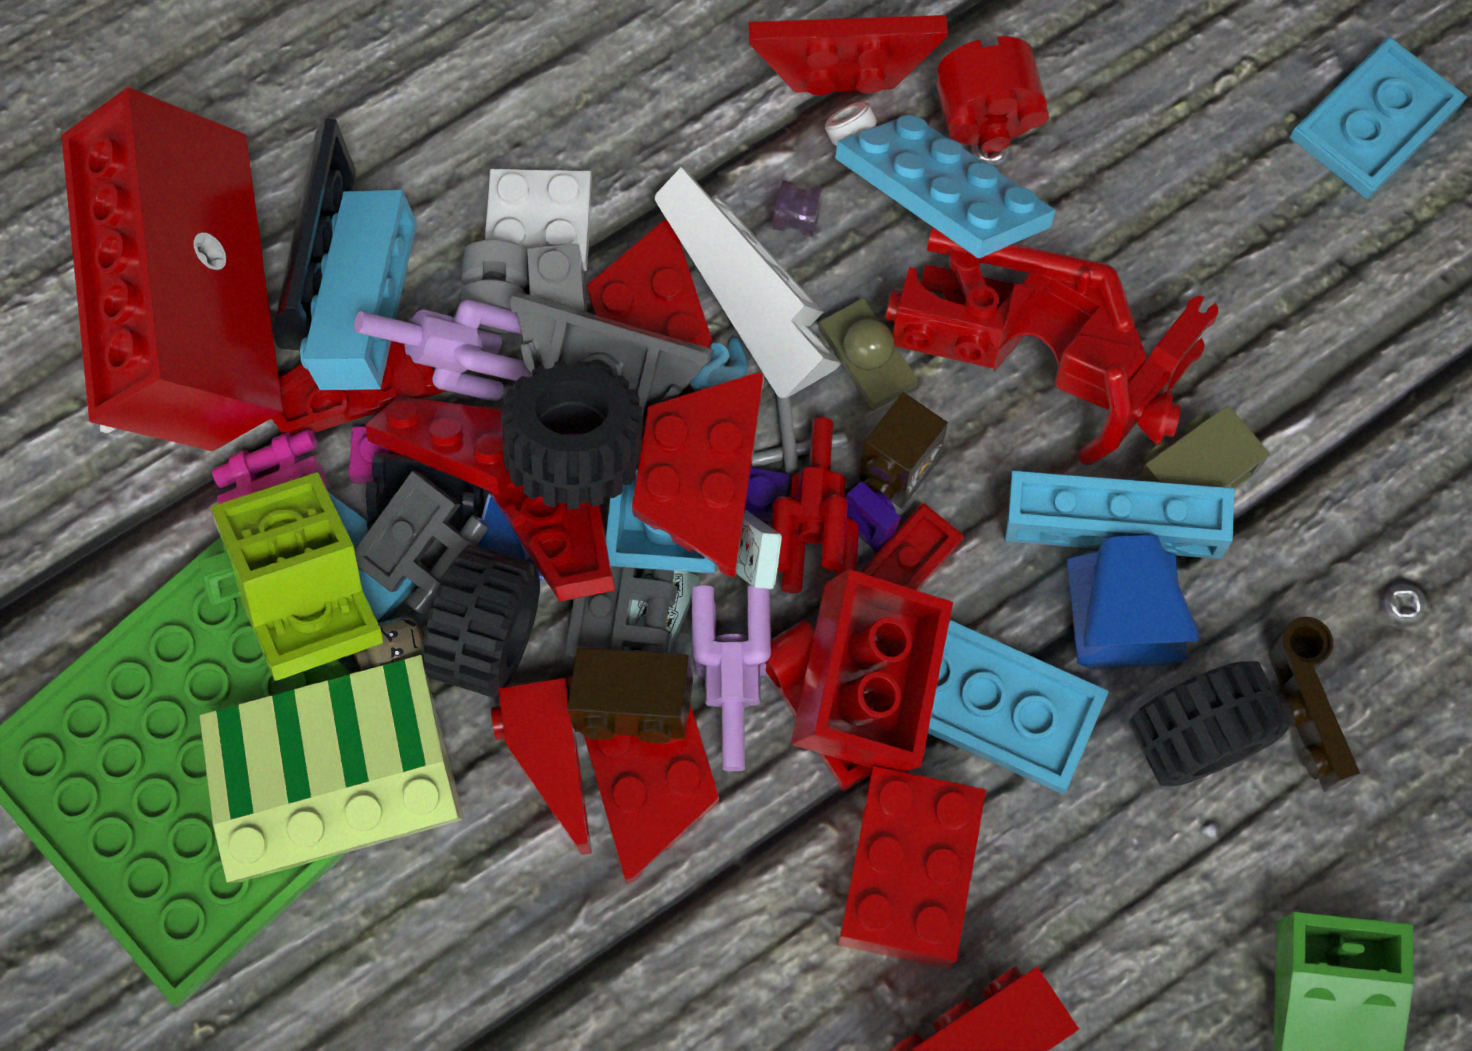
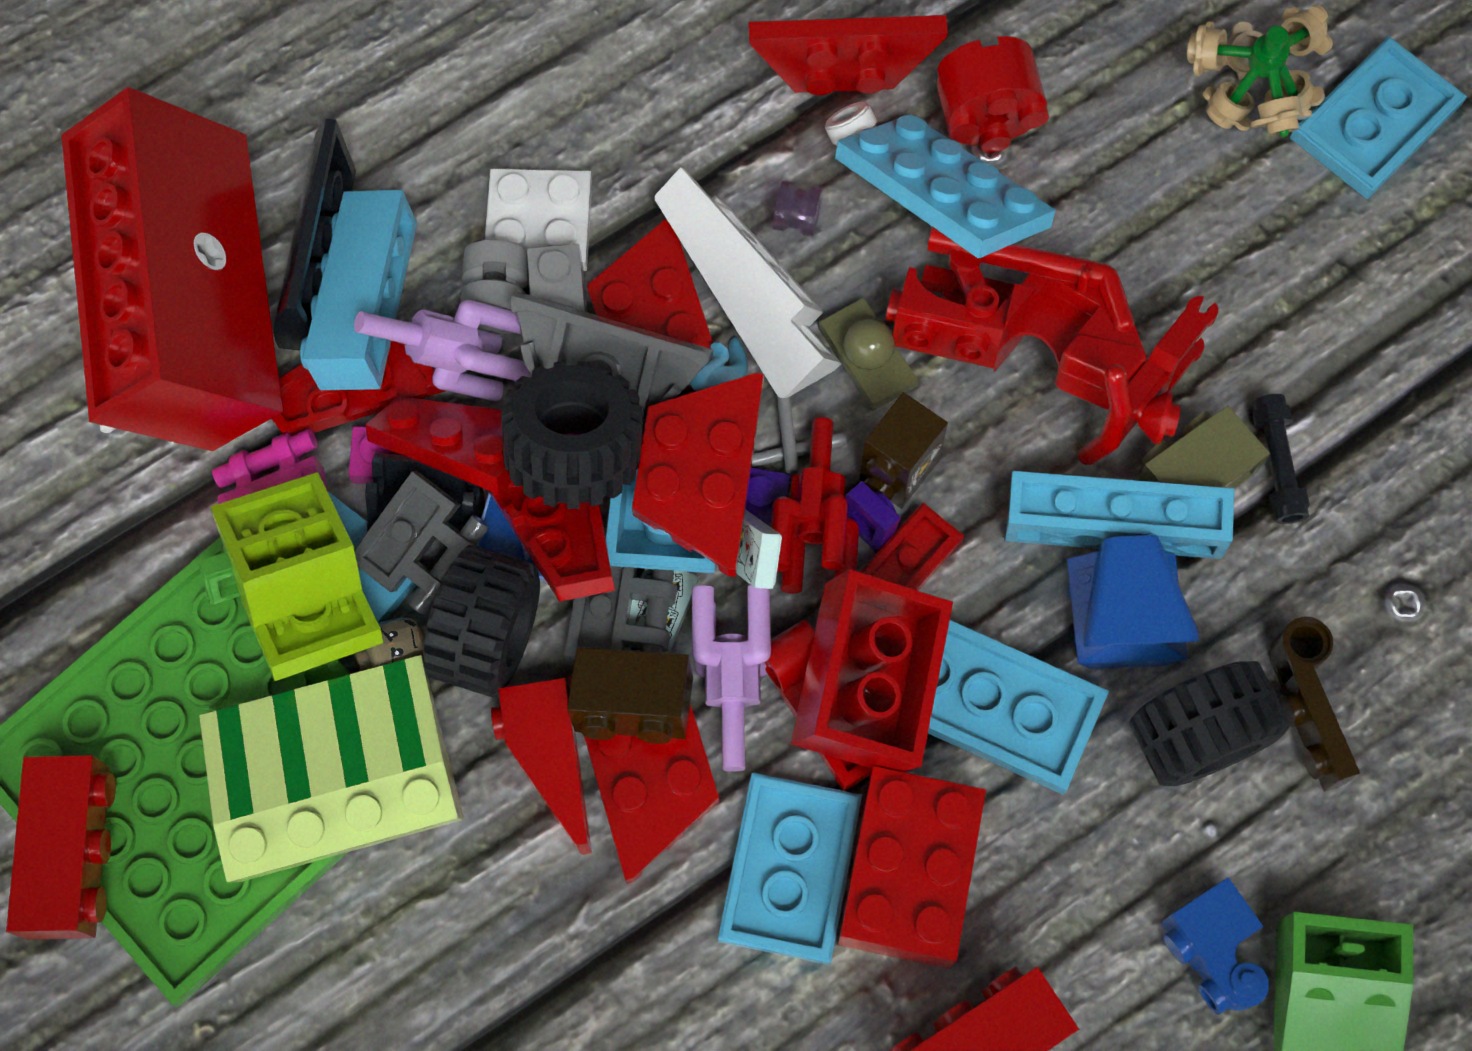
(60, 848): none -> red brick
(790, 868): none -> medium azure tile
(1207, 938): none -> blue brick
(1263, 56): none -> tan plant
(1288, 501): none -> black bar

